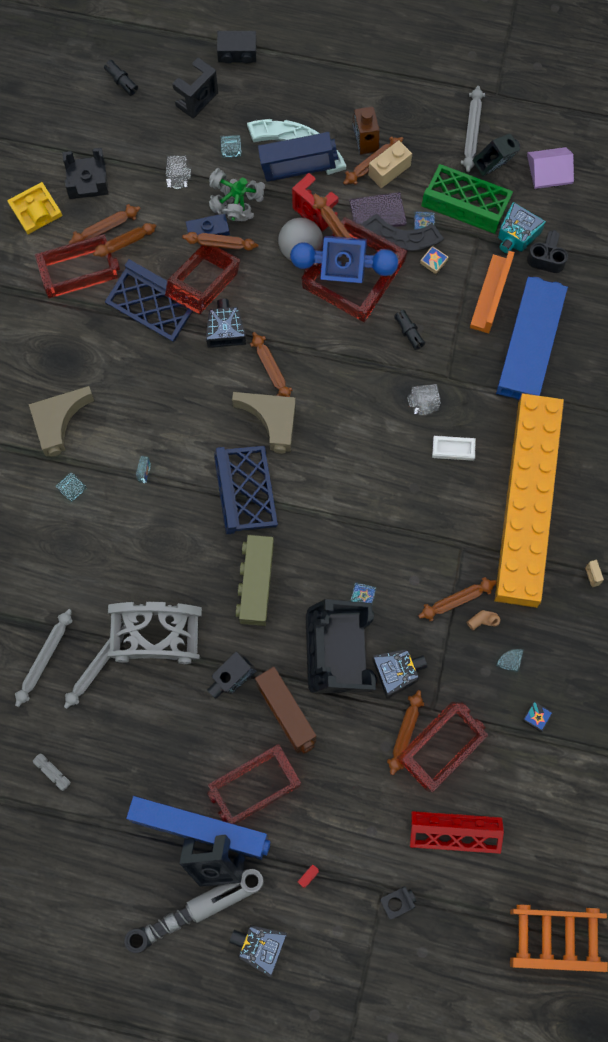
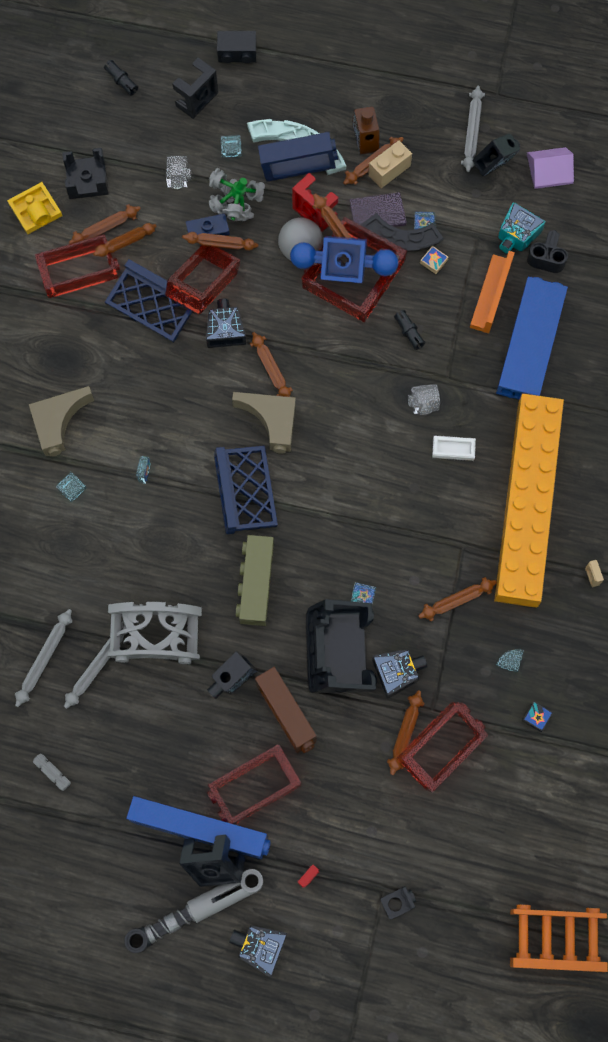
(456, 827): red fence -> none
(462, 209): green fence -> none
(485, 618): medium nougat arm -> none

